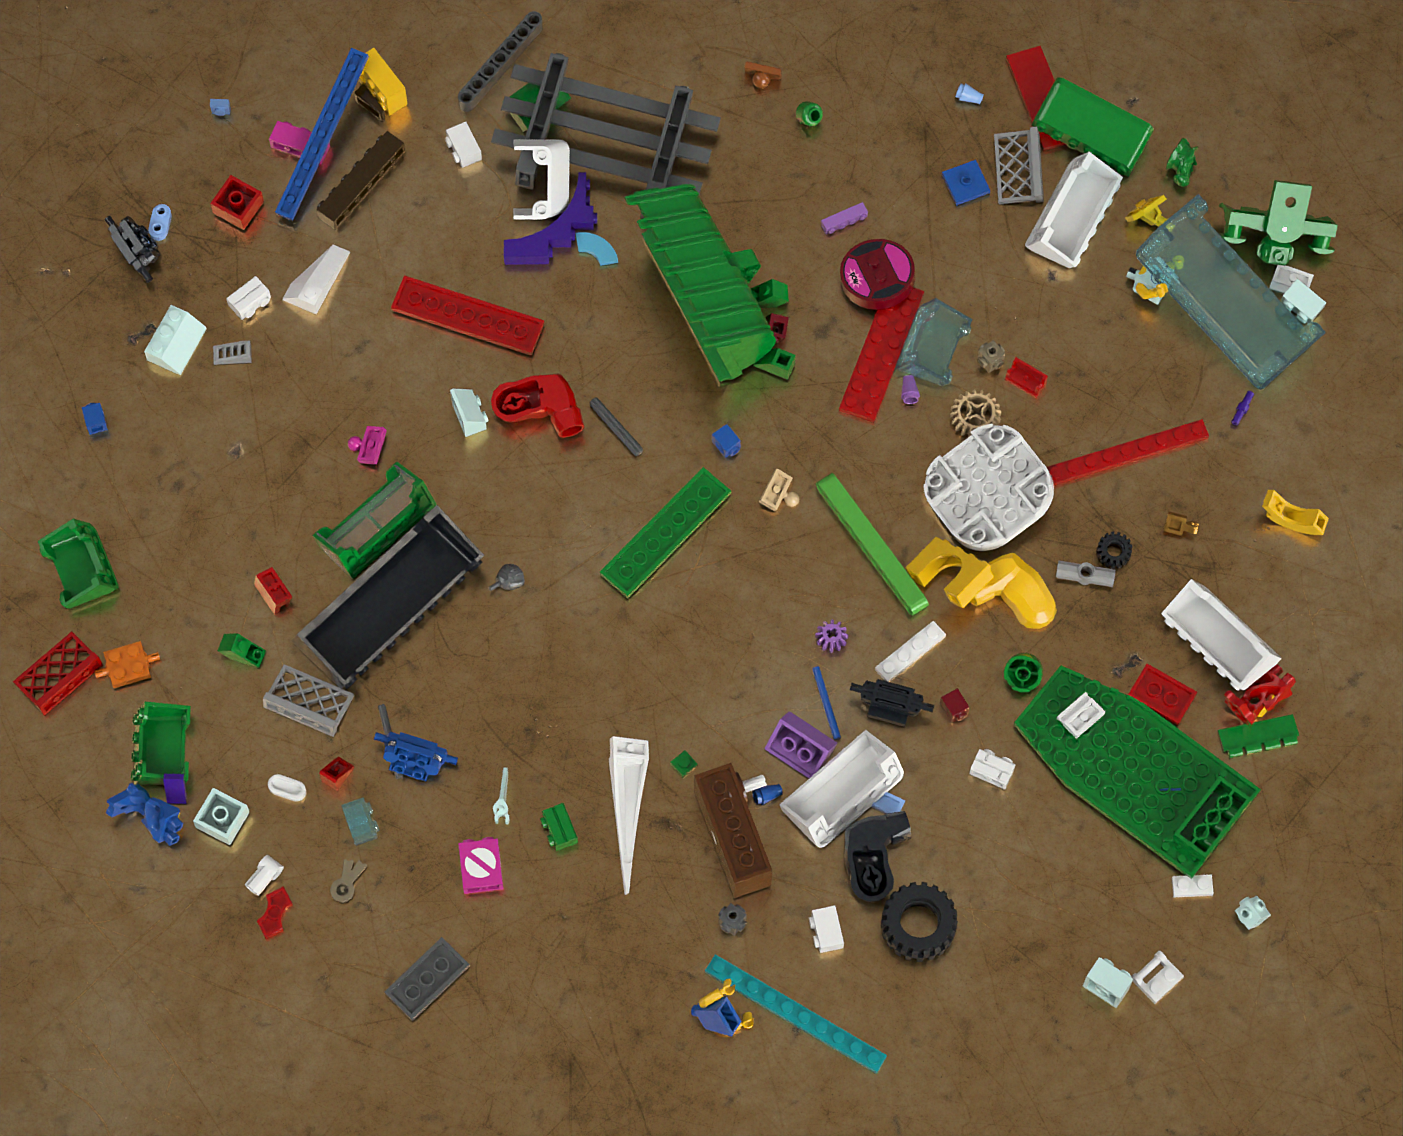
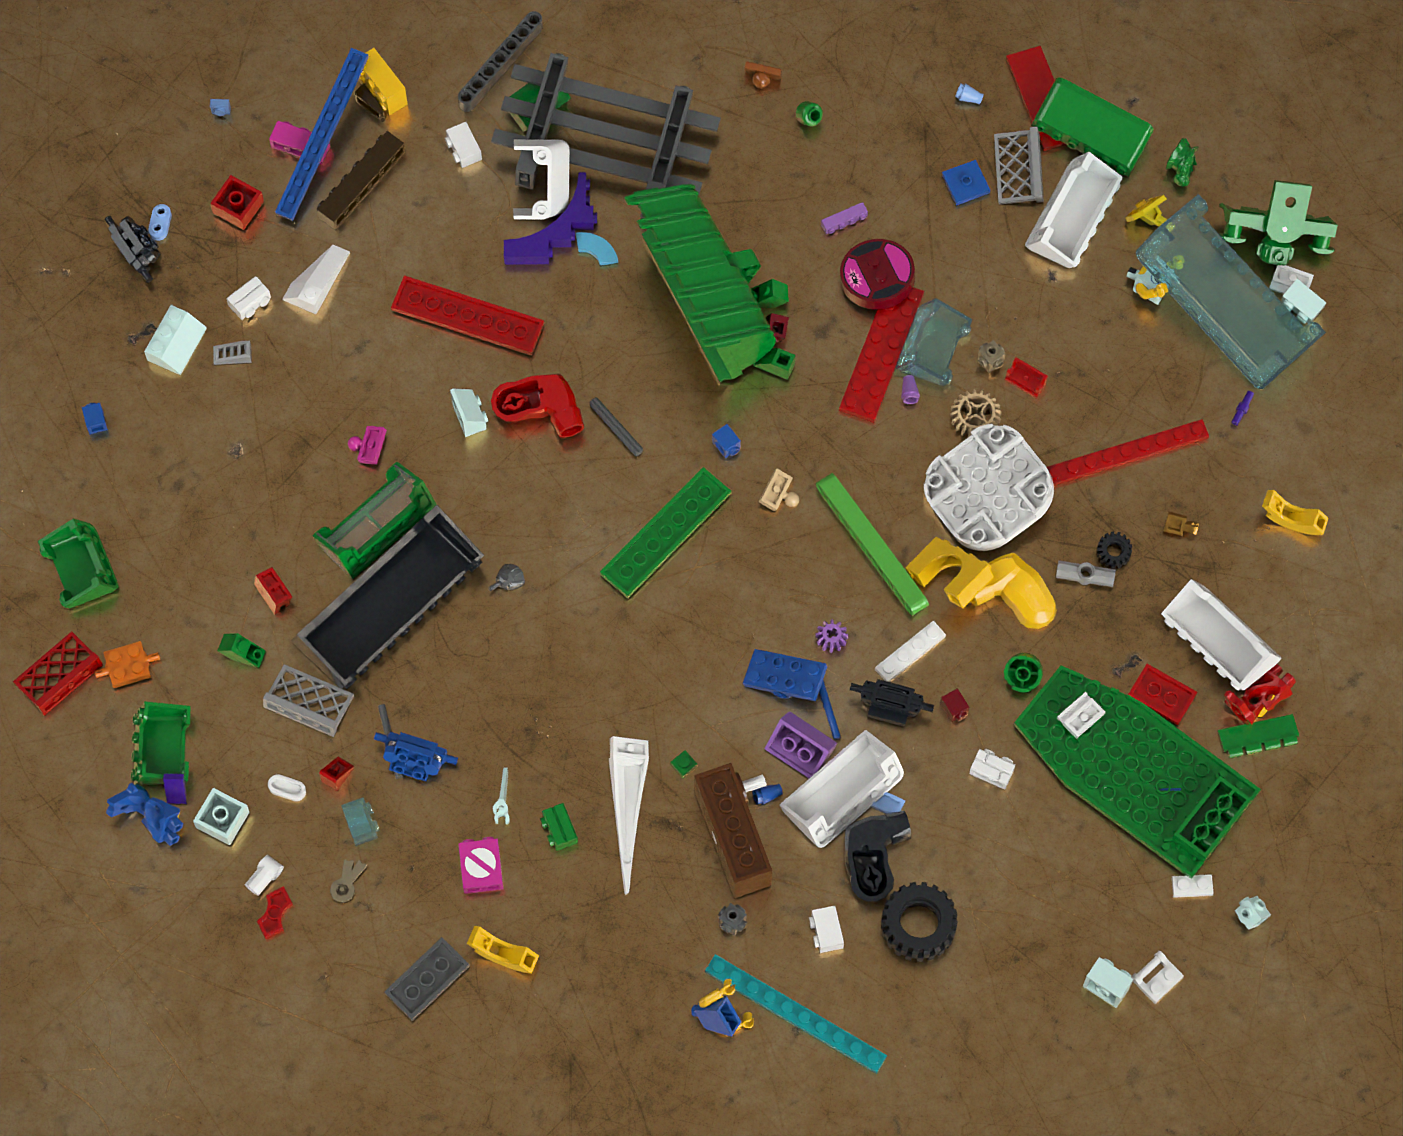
(501, 952): none -> yellow arch
(785, 675): none -> blue plate

